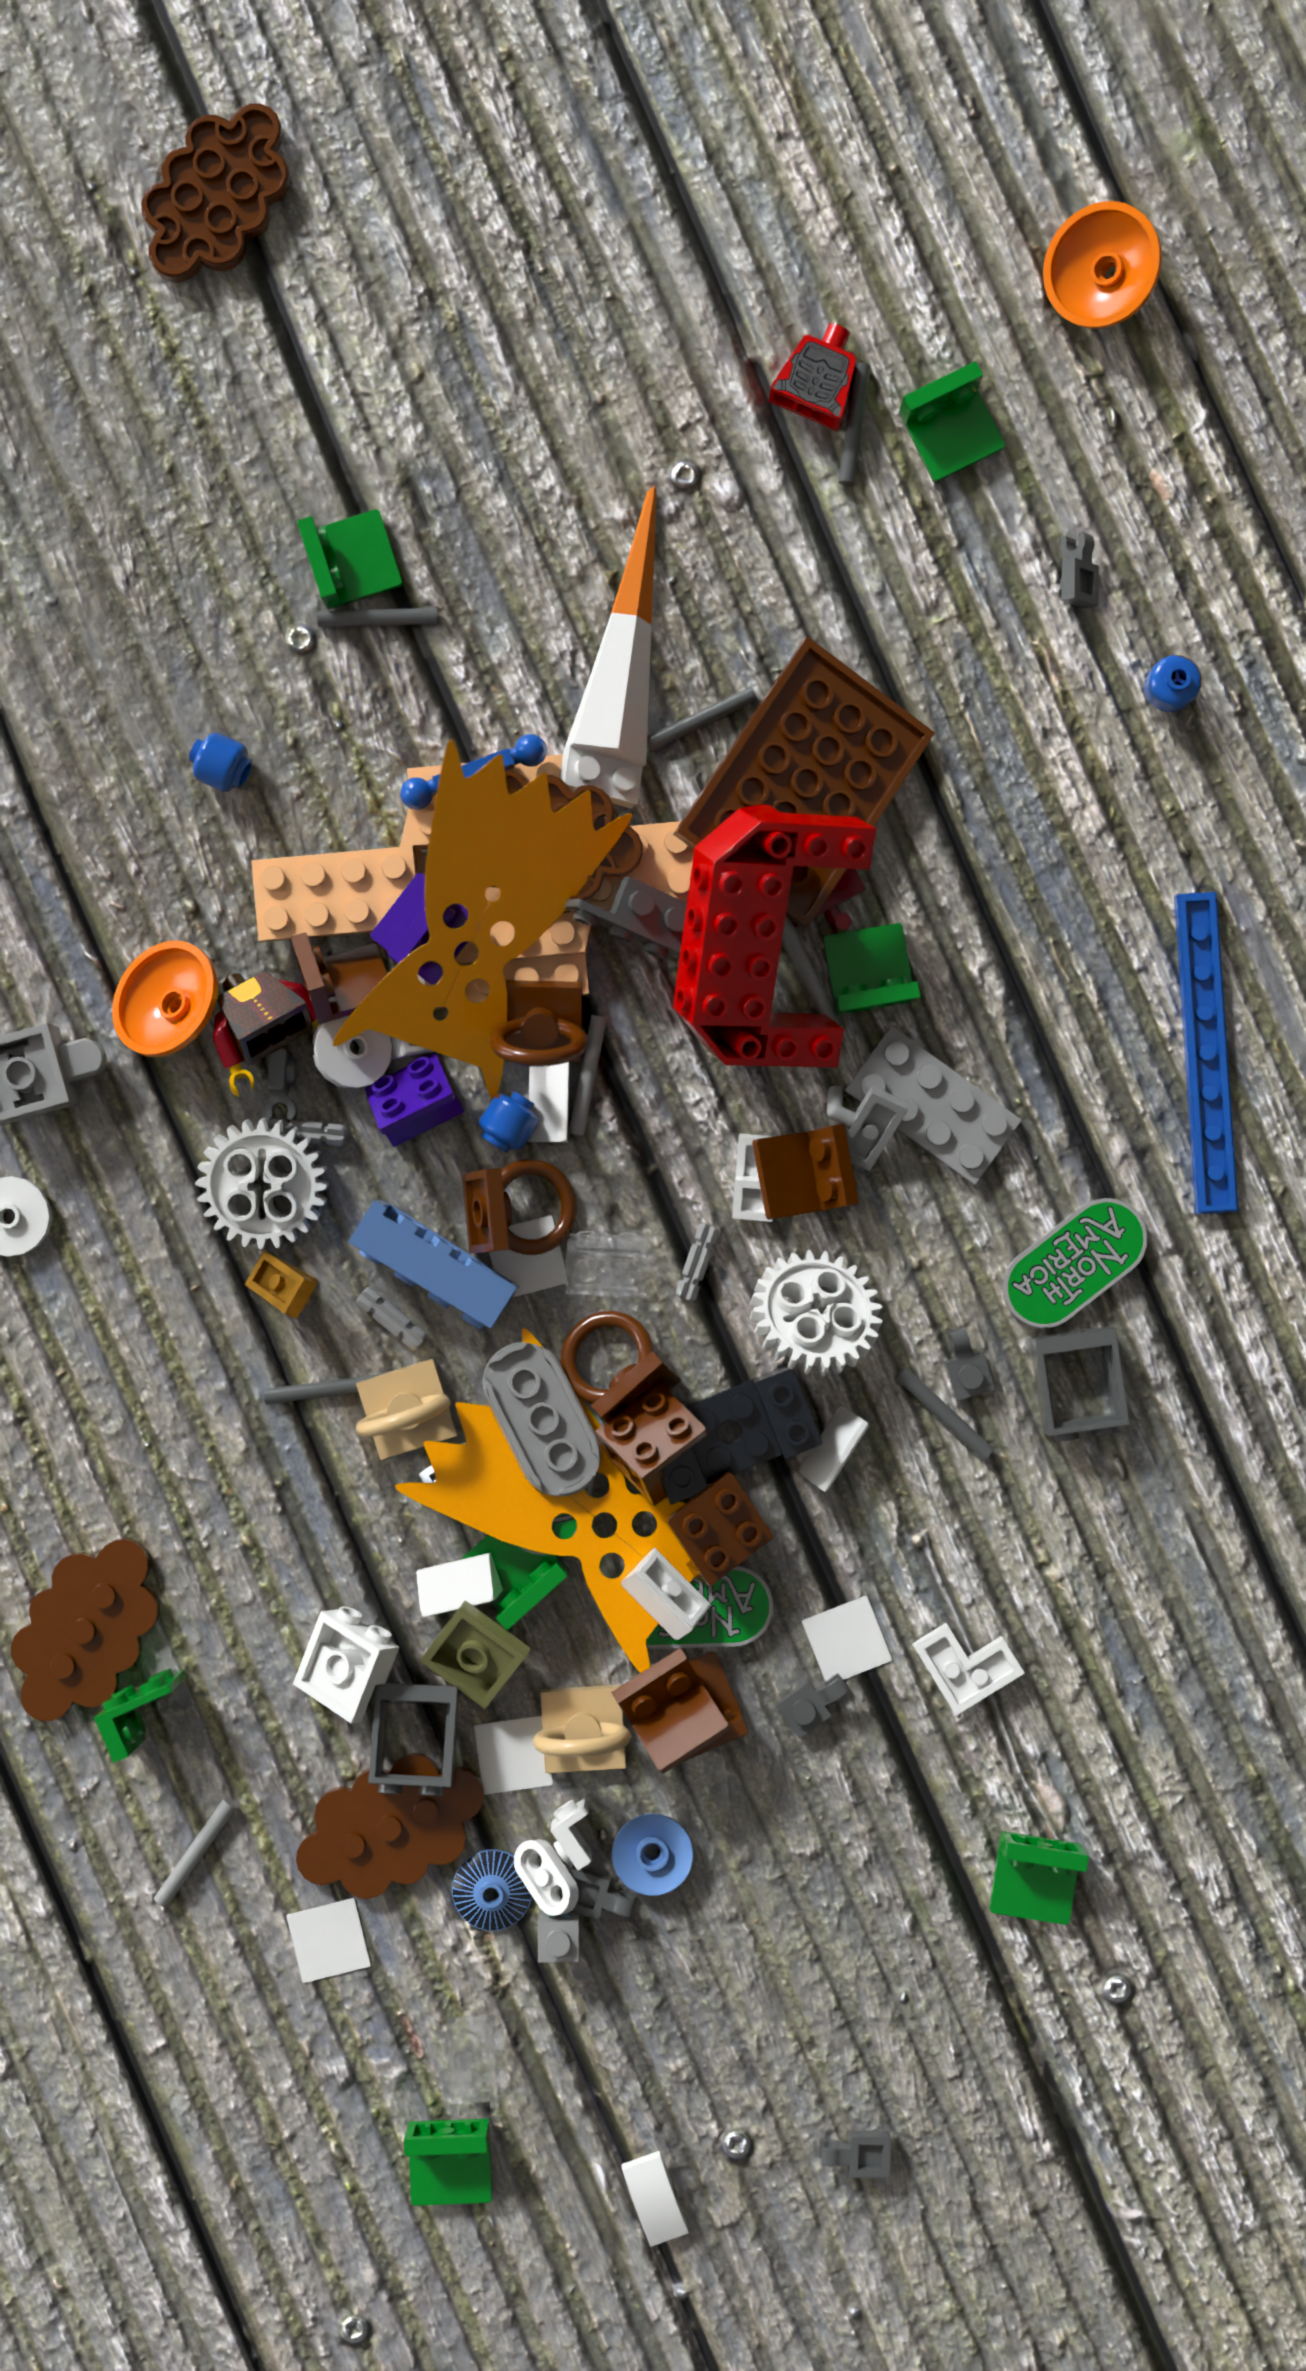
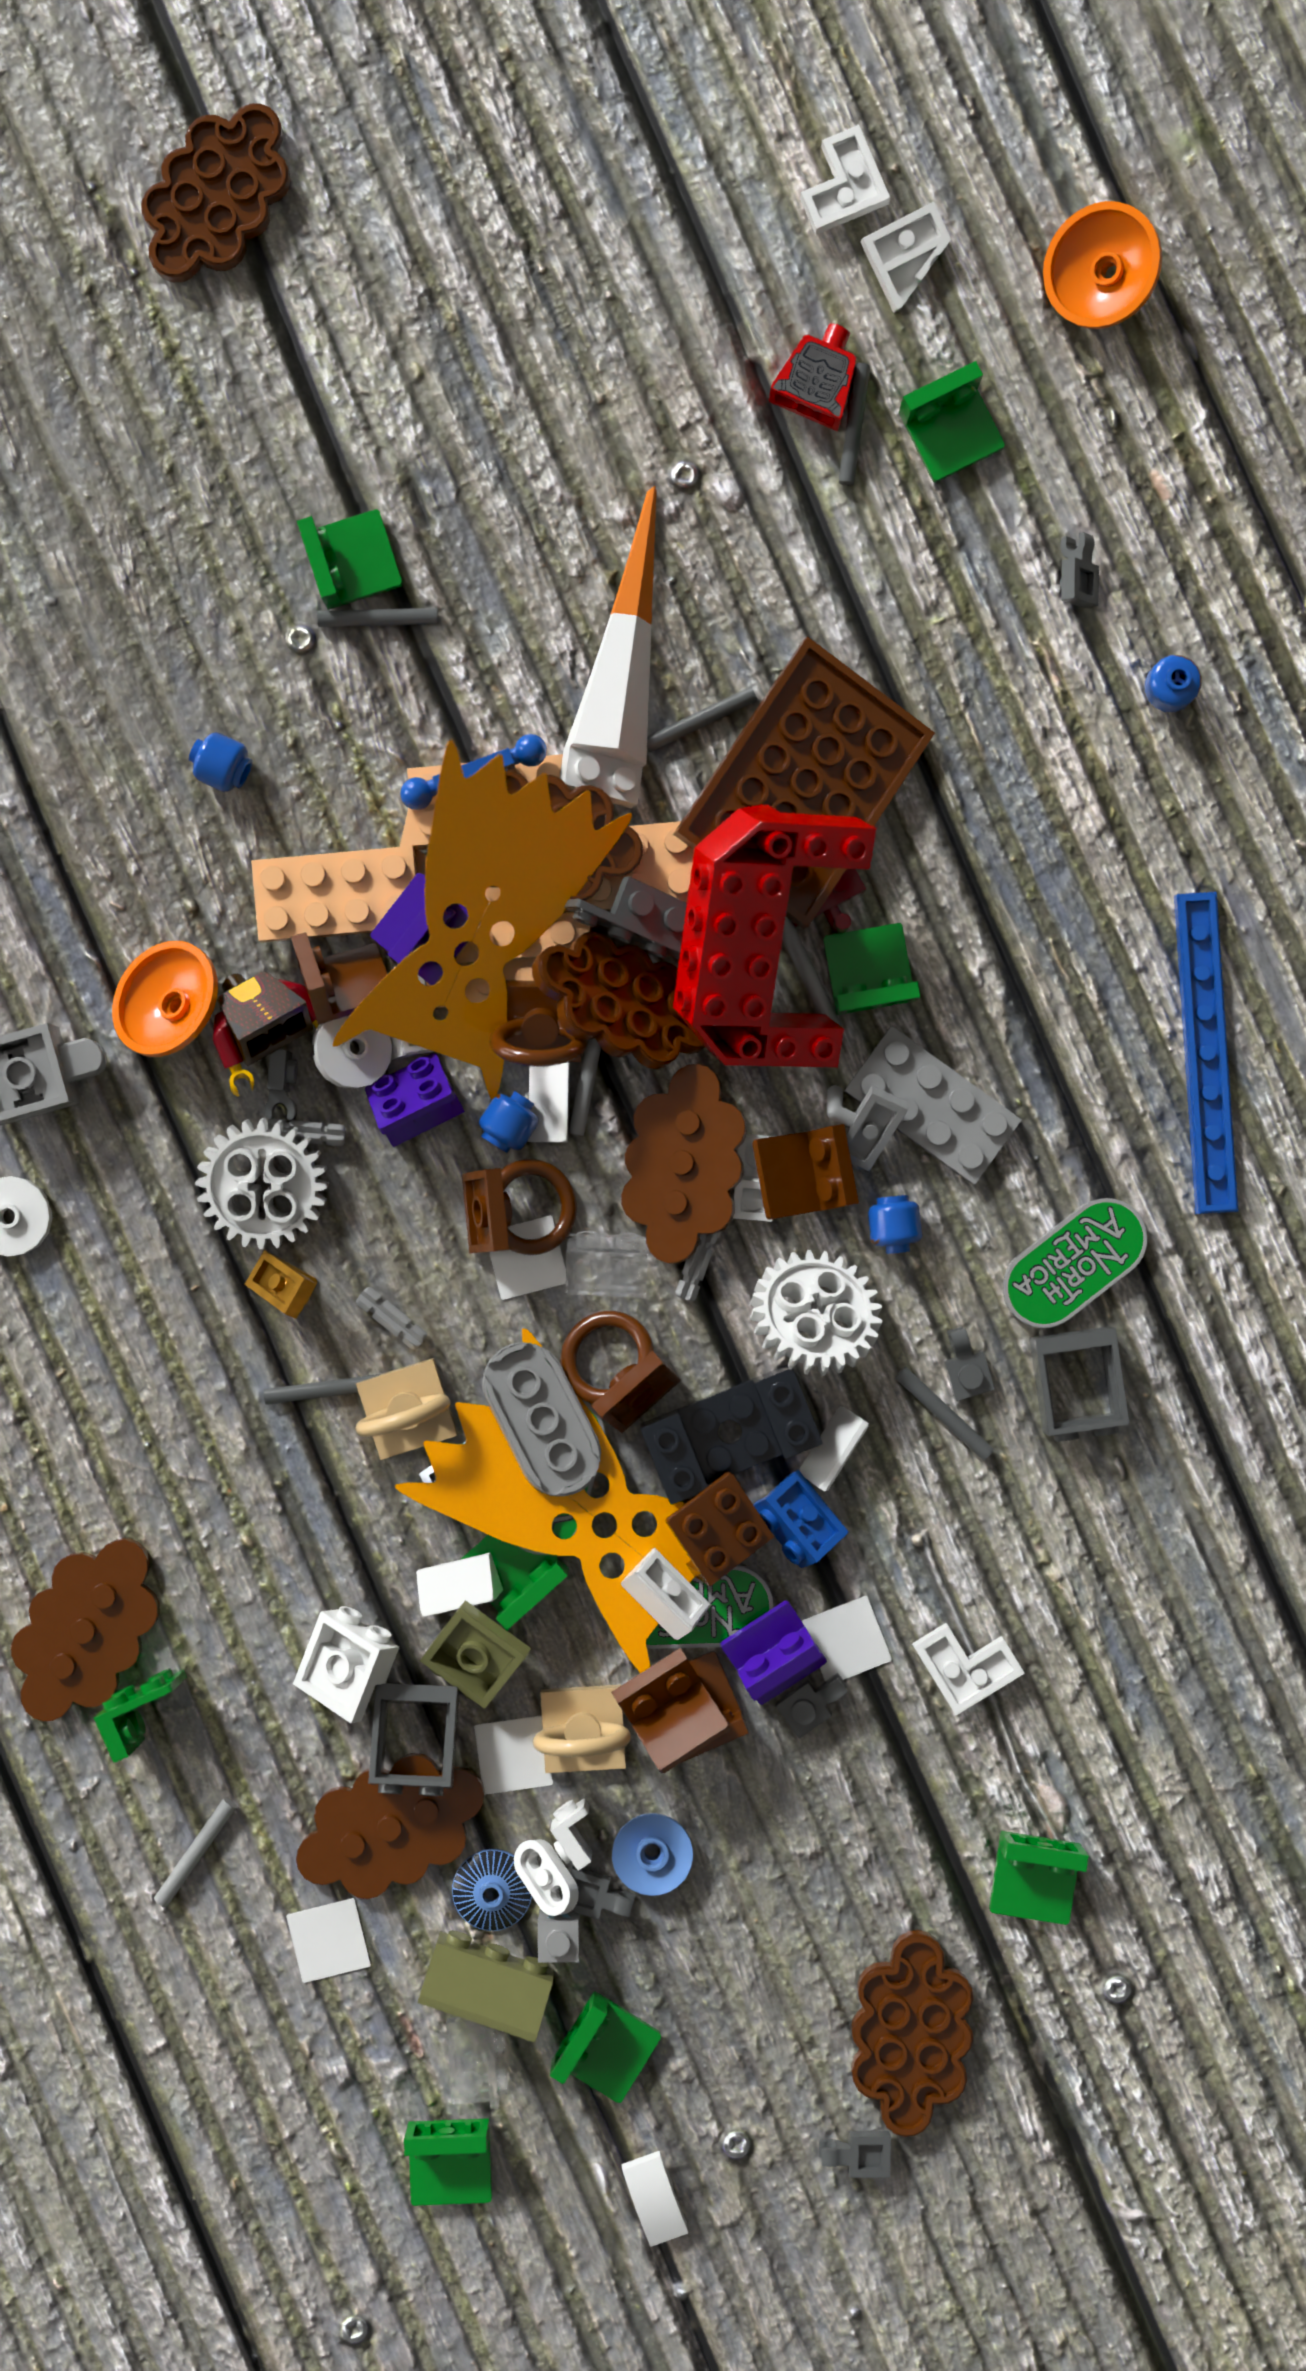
(433, 1263): medium blue wedge -> none
(487, 1985): none -> olive slope
(605, 2048): none -> green bracket
(616, 999): none -> reddish brown plate
(649, 1438): reddish brown bracket -> none
(684, 1163): none -> reddish brown plate
(773, 1652): none -> dark purple bracket
(800, 1520): none -> blue bracket
(855, 185): none -> white plate
(895, 1223): none -> blue head
(905, 252): none -> white wing
(912, 2033): none -> reddish brown plate

